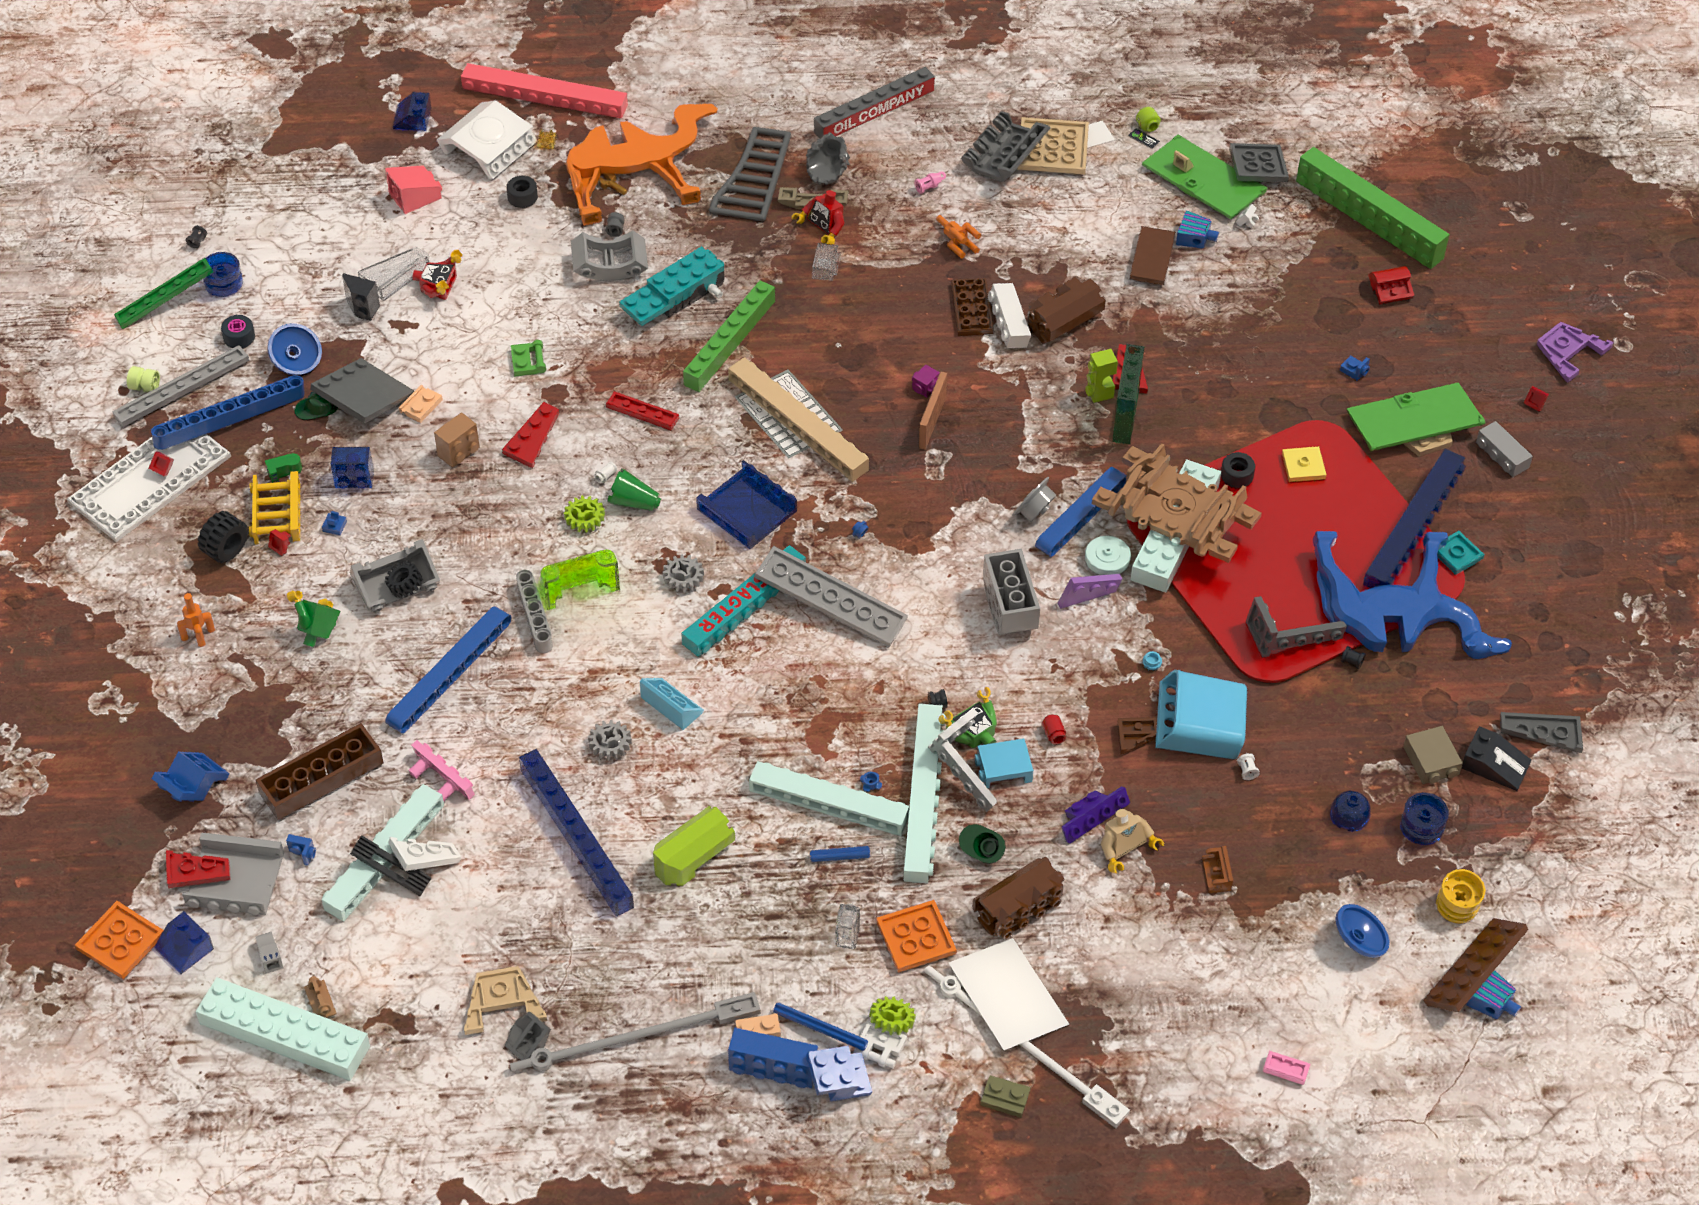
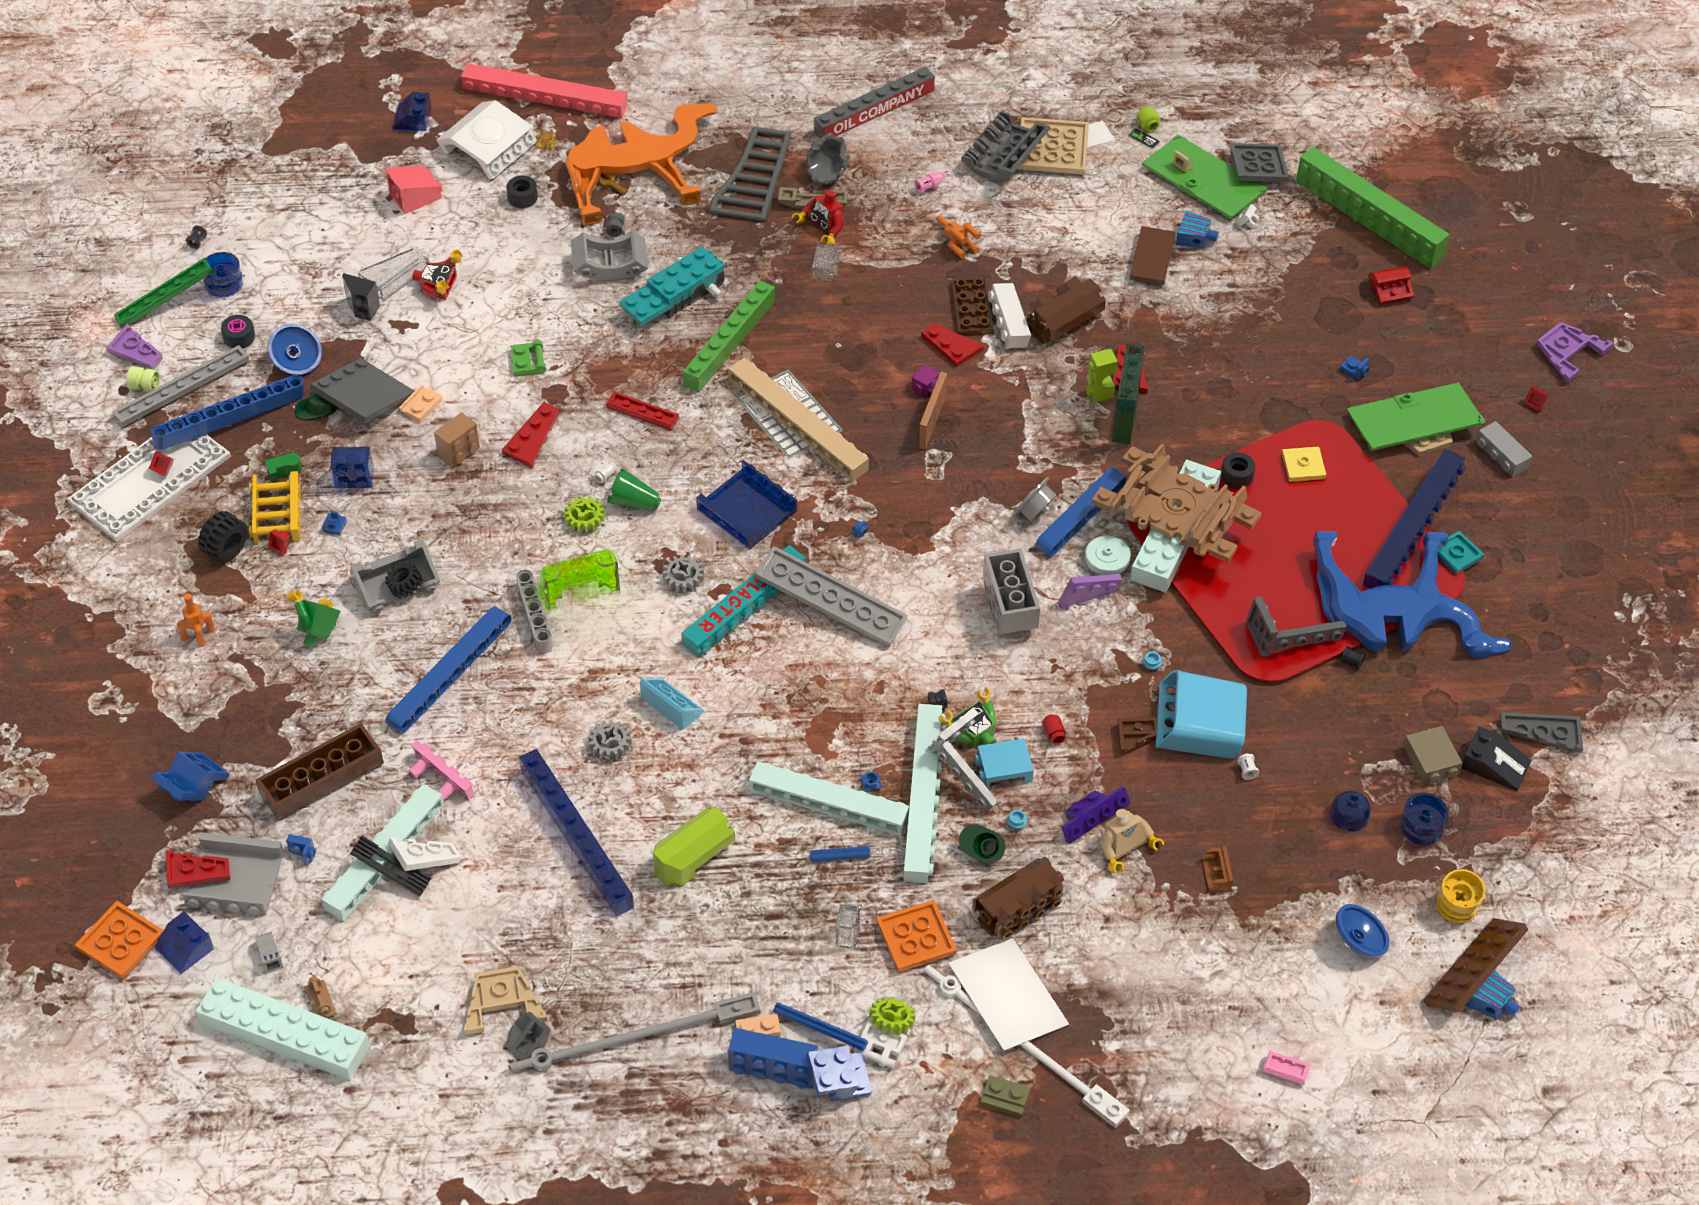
(134, 349): none -> medium lavender wing
(951, 344): none -> red wing
(1017, 819): none -> medium azure plate

